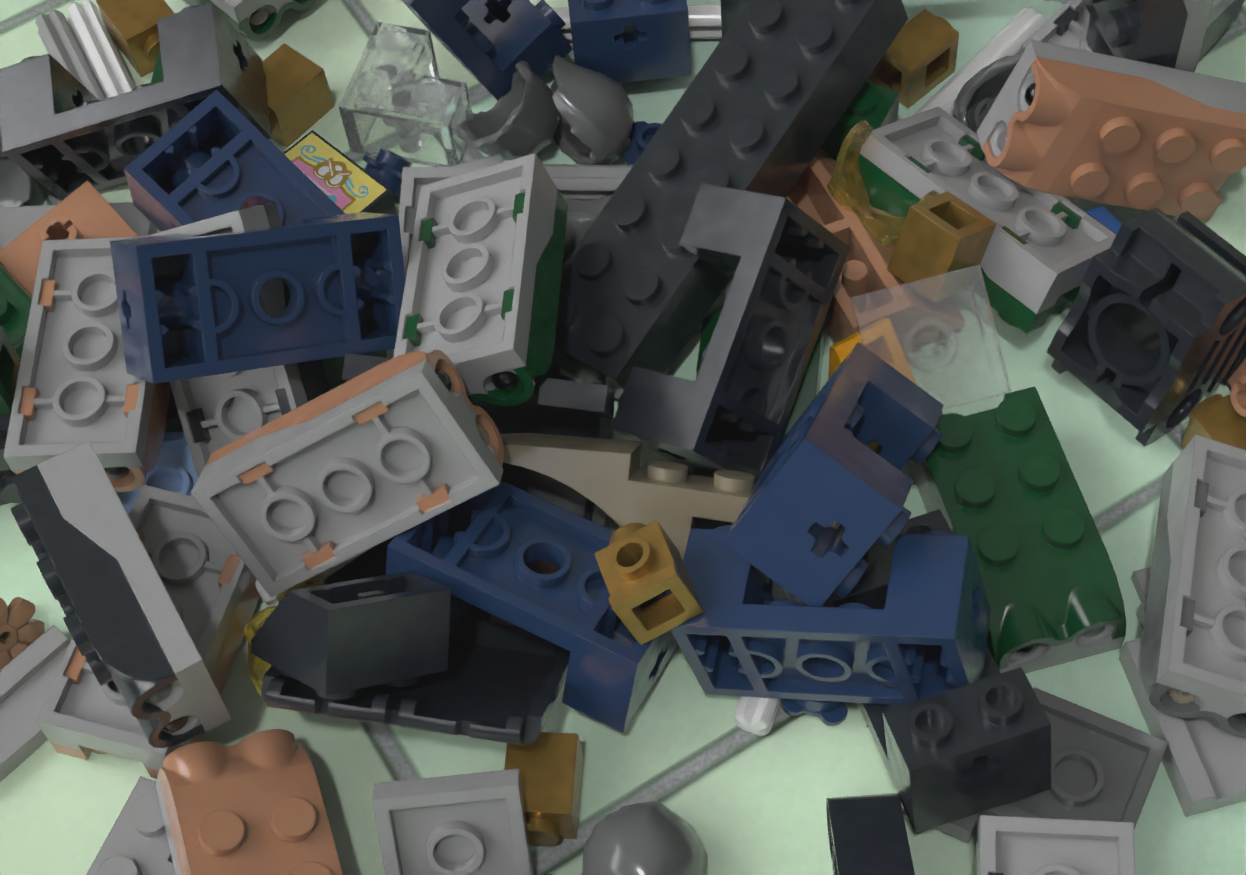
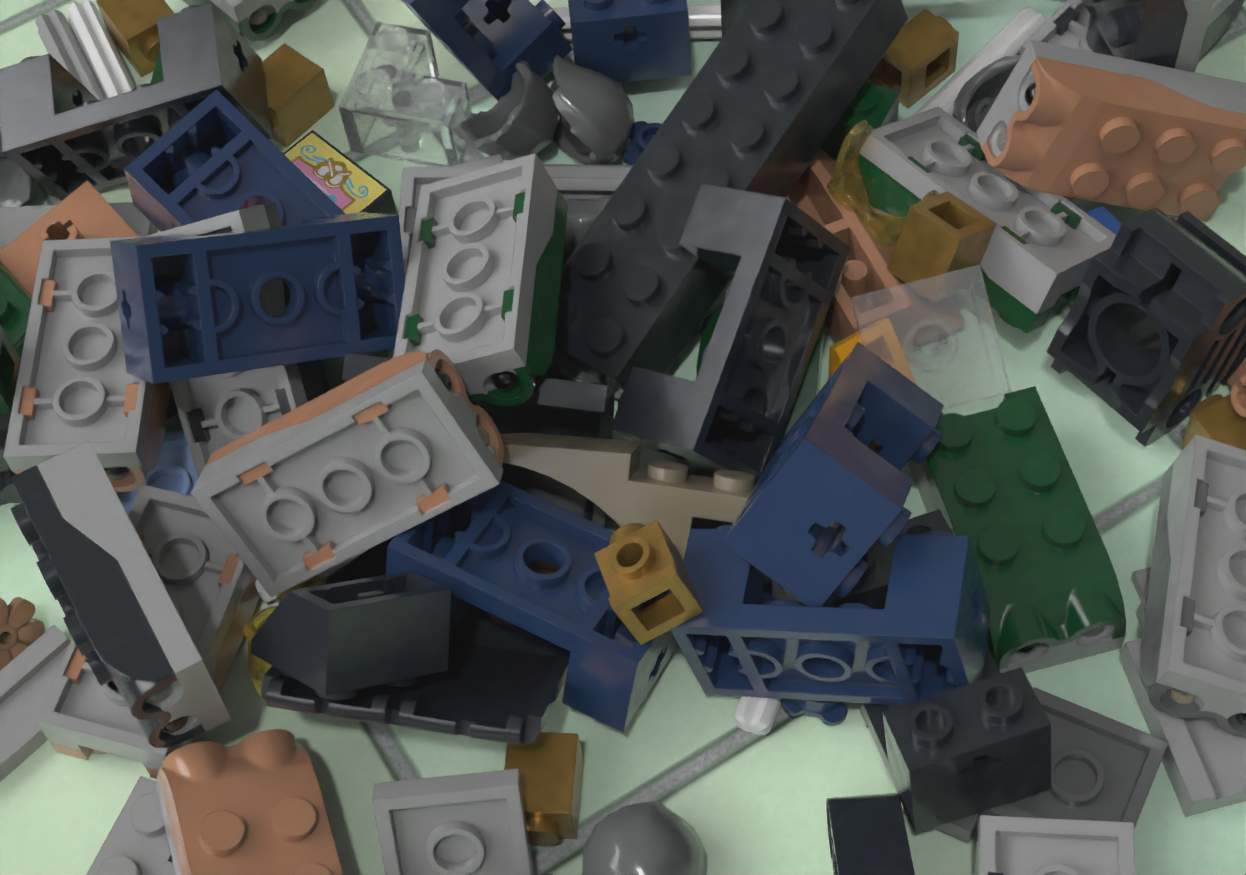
(387, 168): dark blue plate -> none

